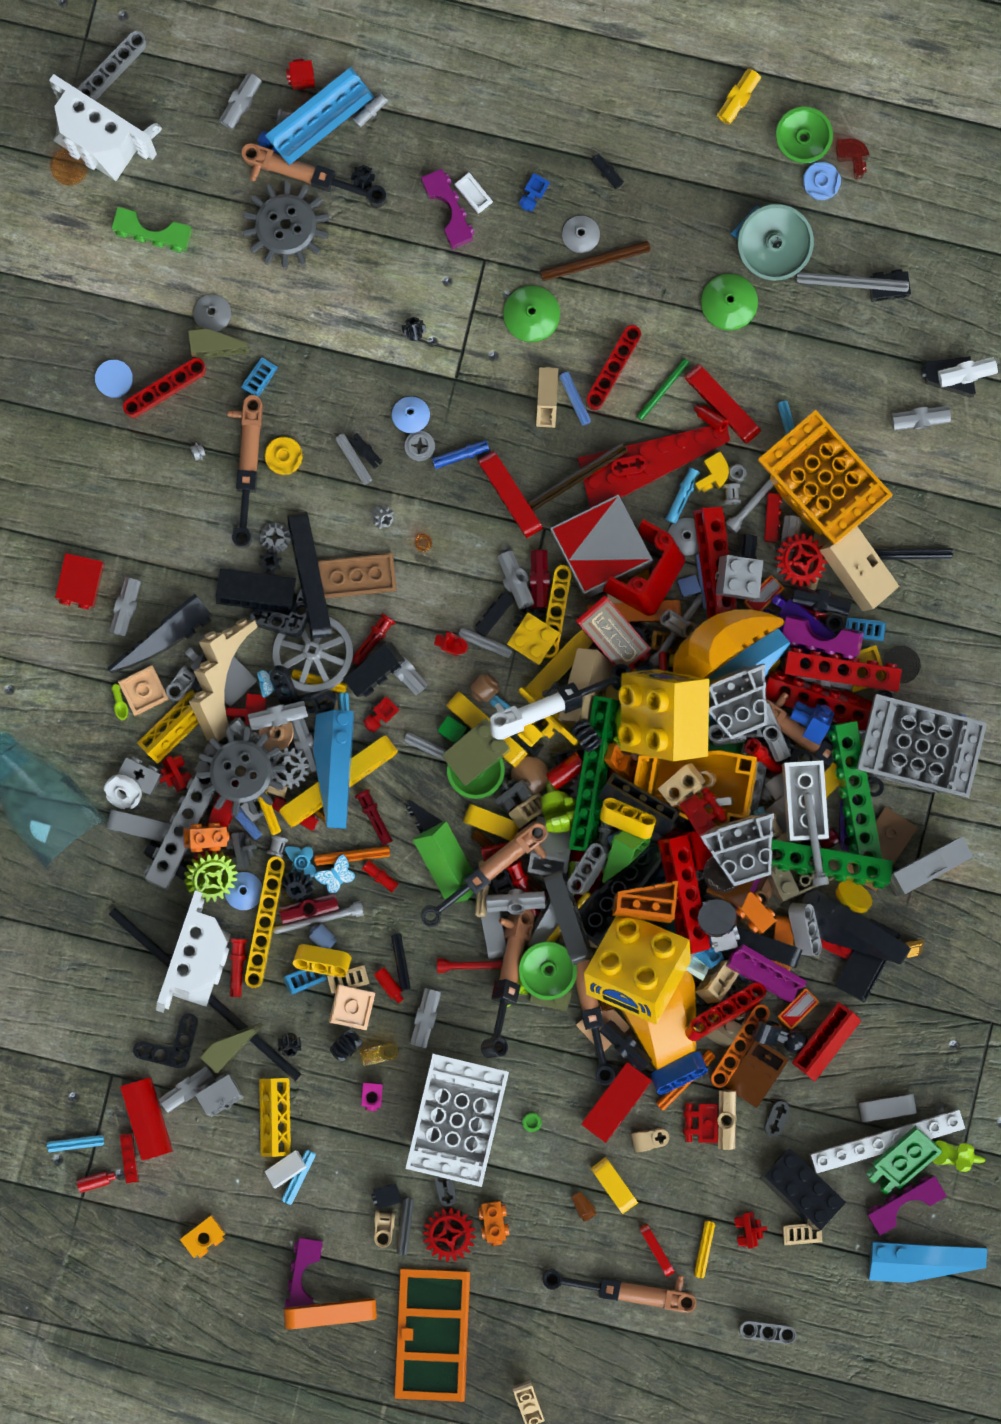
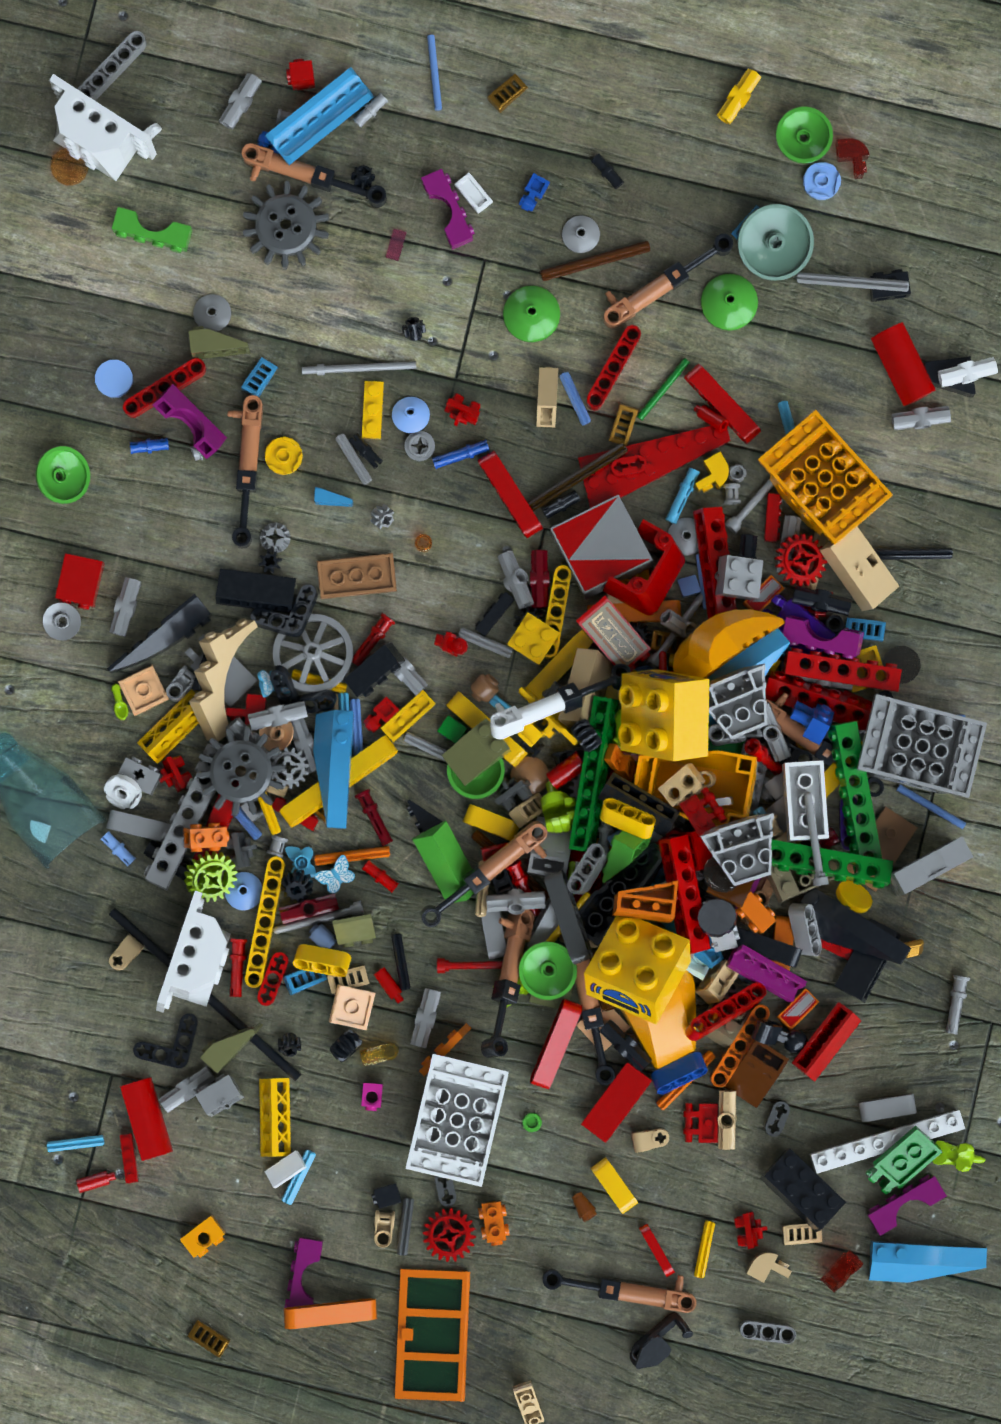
(52, 622): none -> light grey dish
(73, 475): none -> bright green dish
(118, 848): none -> light blue pin
(128, 950): none -> tan piece
(149, 445): none -> blue pin
(205, 434): none -> magenta arch
(219, 1352): none -> pearl gold slope
(265, 981): none -> red beam
(309, 575): black beam -> none
(321, 369): none -> light grey bar
(326, 497): none -> dark azure slope
(354, 930): none -> olive slope
(357, 732): none -> medium blue axle
(372, 410): none -> yellow plate
(396, 244): none -> clear pink window
(408, 716): none -> yellow plate
(434, 72): none -> medium blue bar
(454, 1037): none -> orange wing
(461, 412): none -> red hips
(501, 106): none -> pearl gold slope
(556, 1044): none -> beam
(561, 504): none -> black pin
(612, 438): none -> pearl gold slope
(652, 1347): none -> black piece
(668, 281): none -> nougat piece
(763, 1263): none -> tan brick
(841, 1270): none -> clear red brick
(903, 364): none -> red brick
(930, 806): none -> medium blue bar
(958, 994): none -> light grey pin

